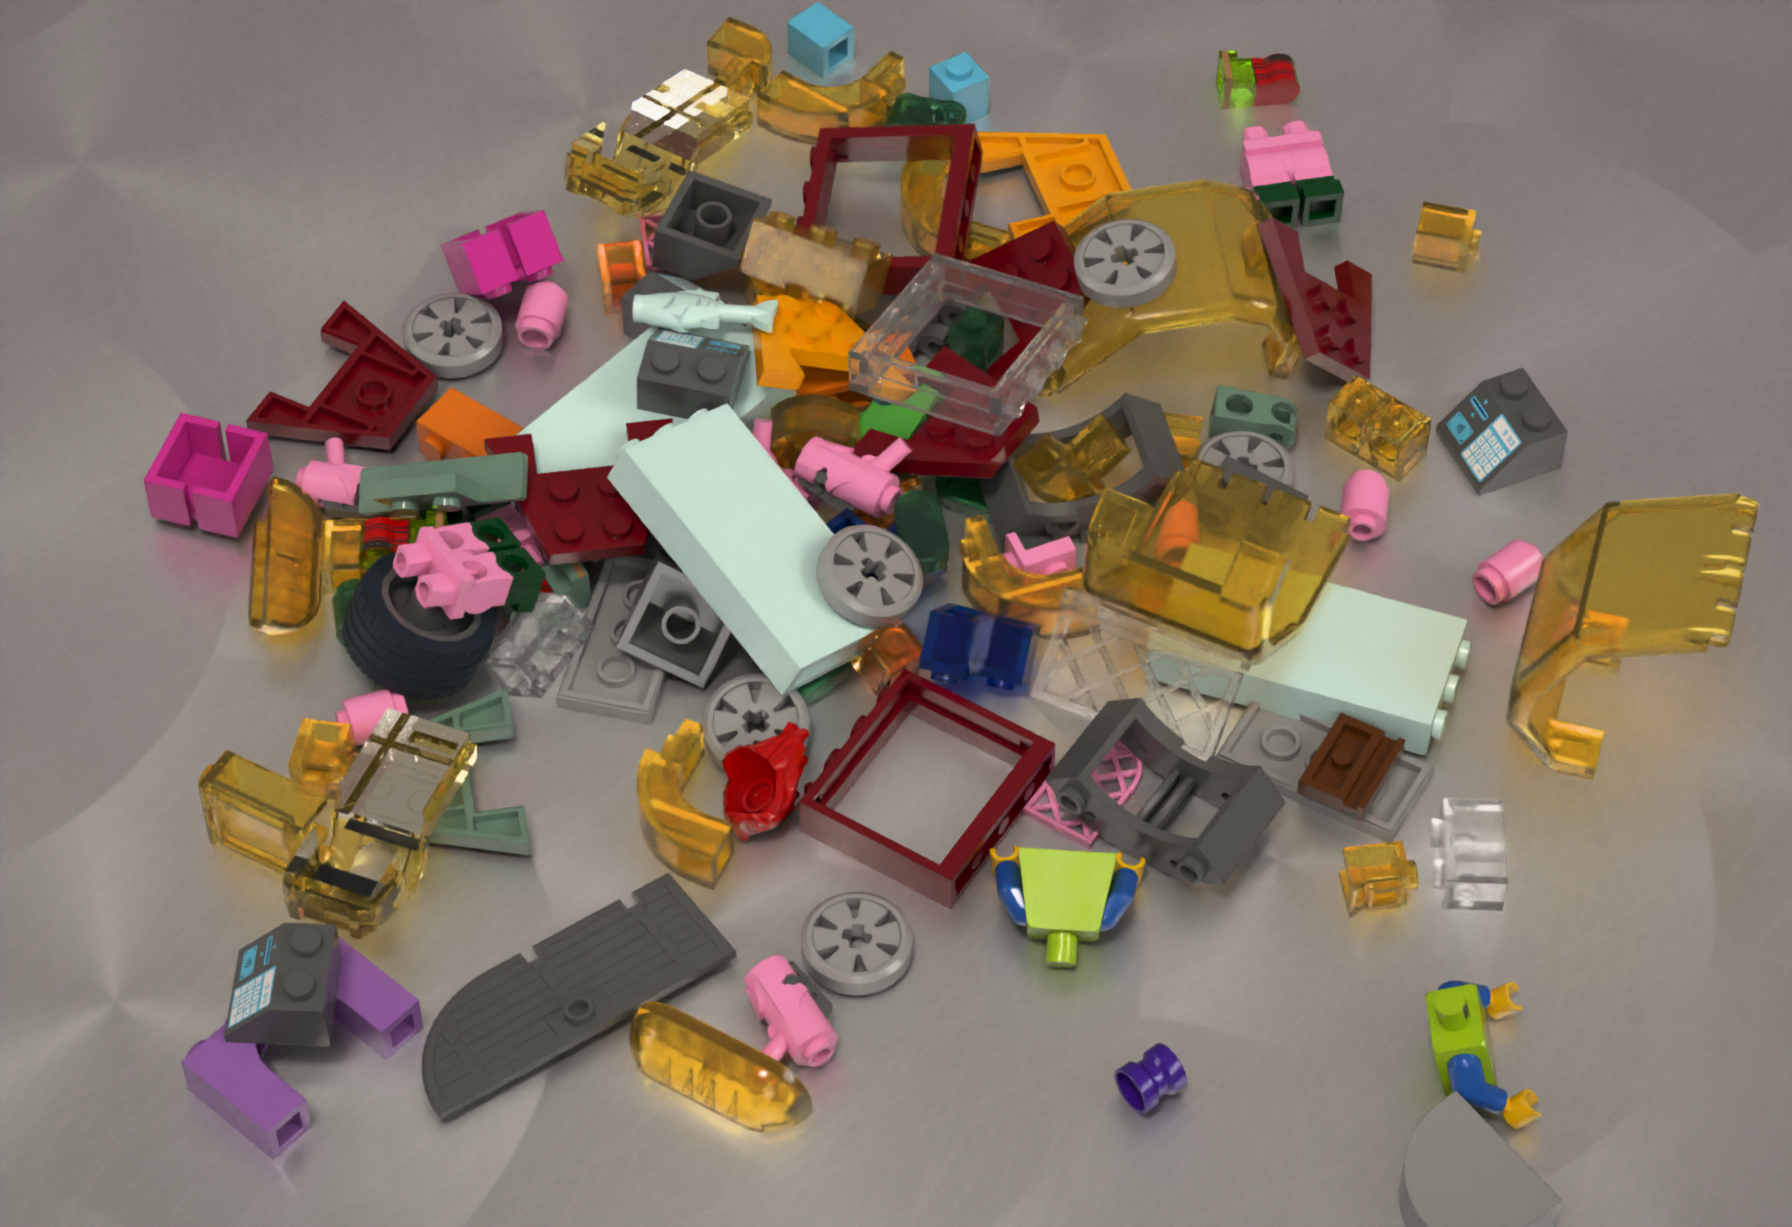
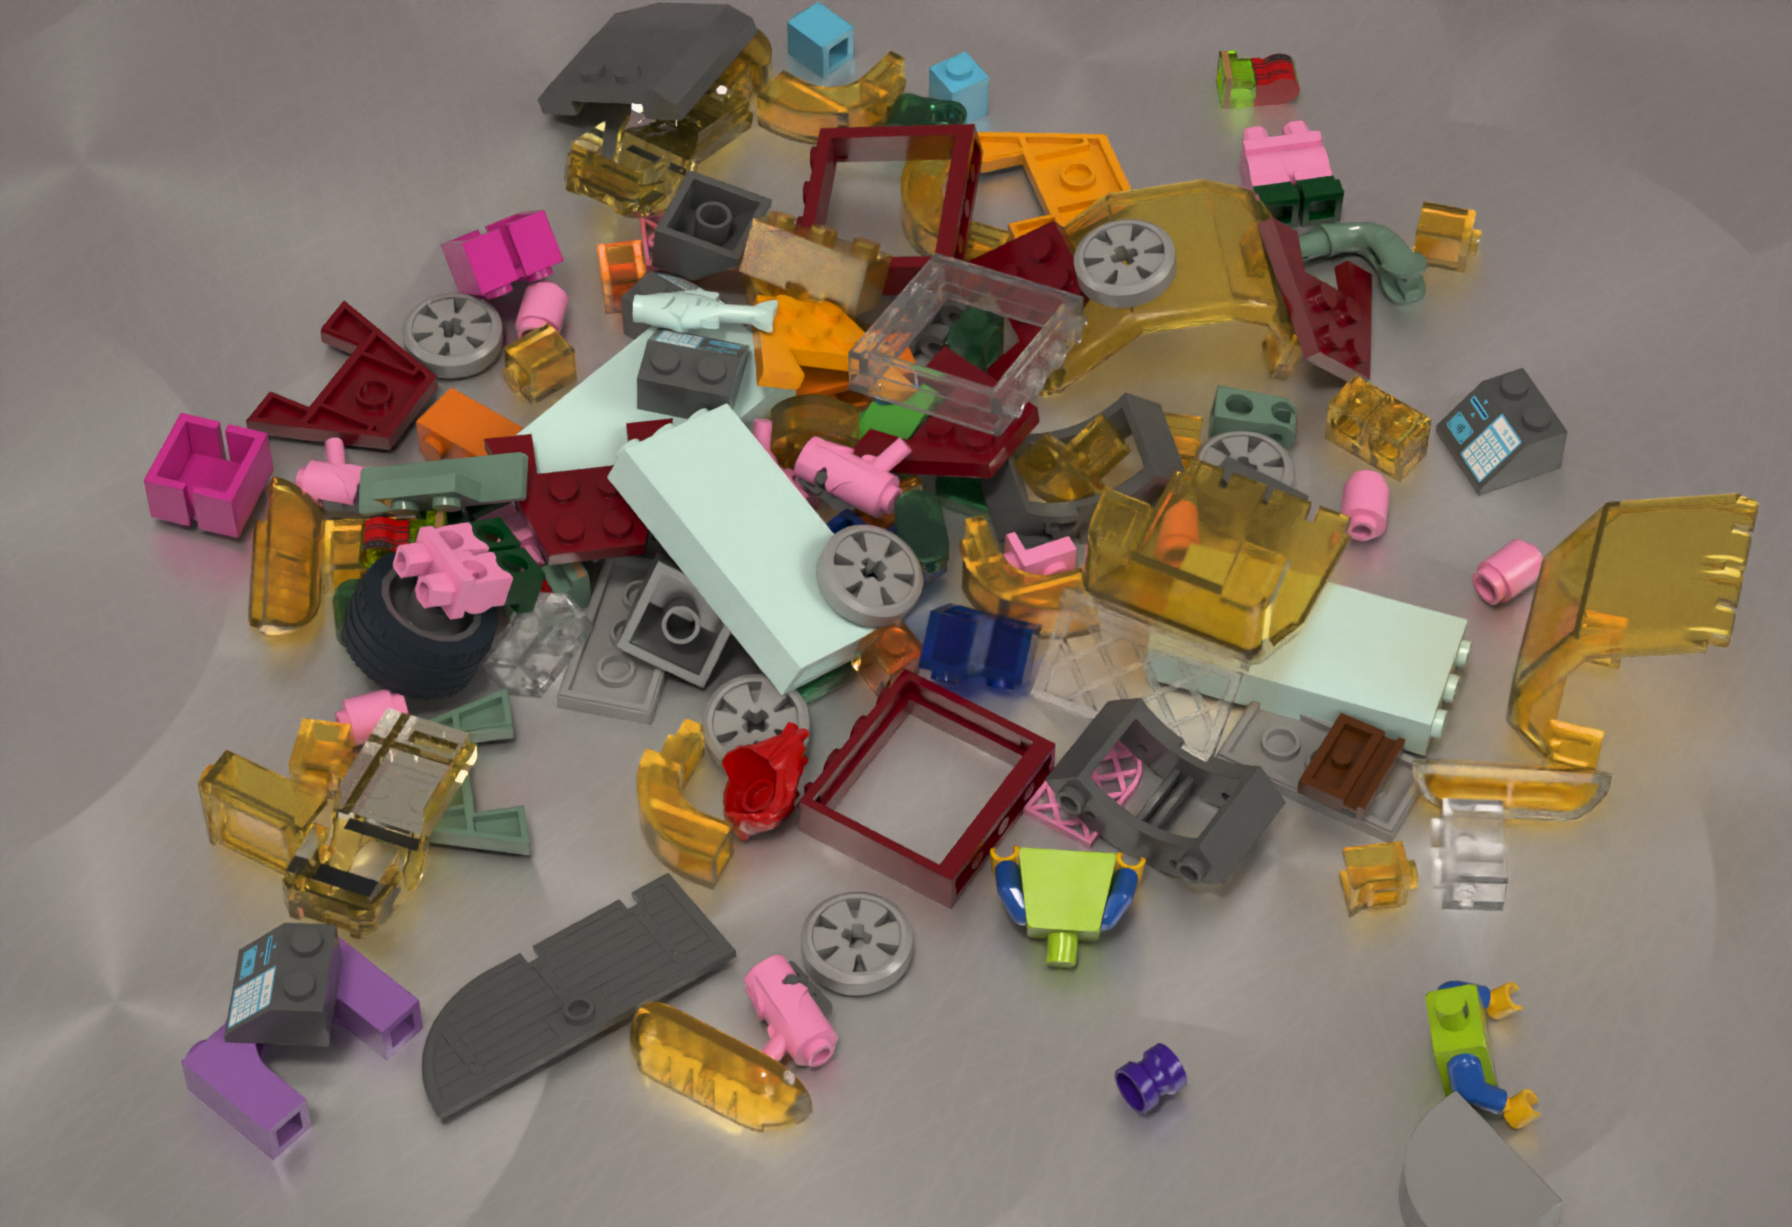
(539, 364): none -> clear yellow brick
(652, 58): none -> dark grey wedge
(1396, 264): none -> sand green piece
(1526, 789): none -> clear yellow brick

